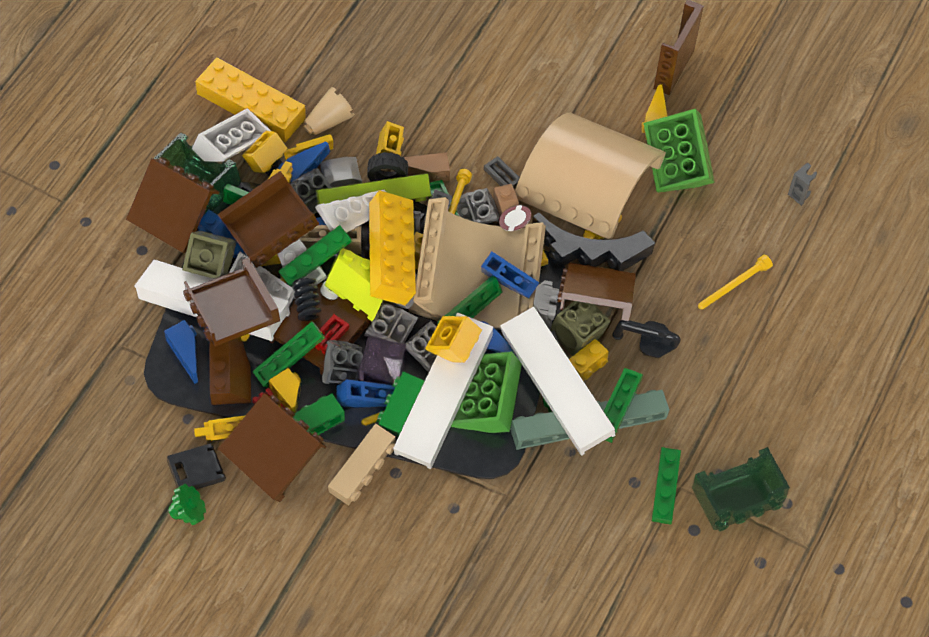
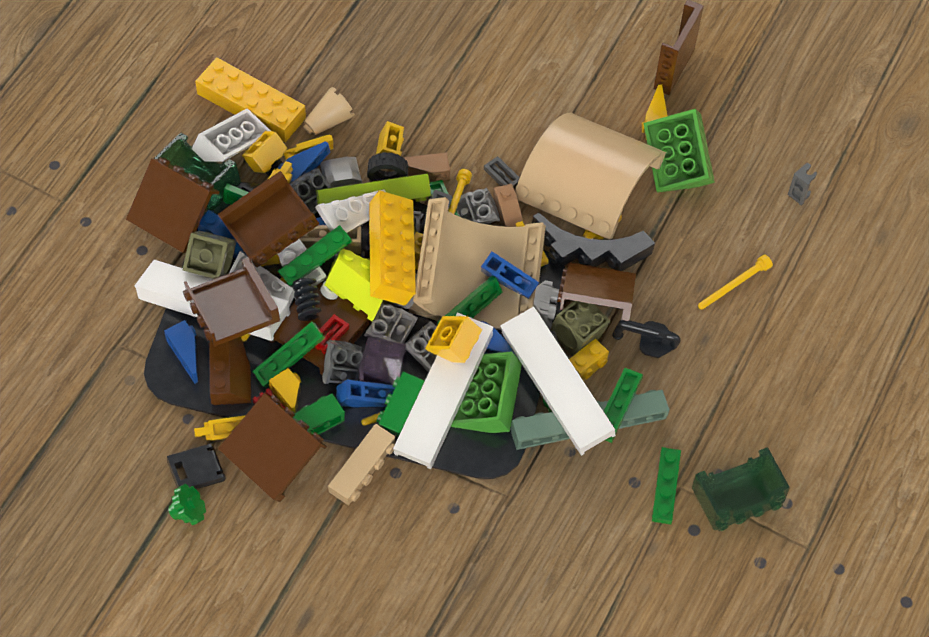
(515, 218): sticker -> none

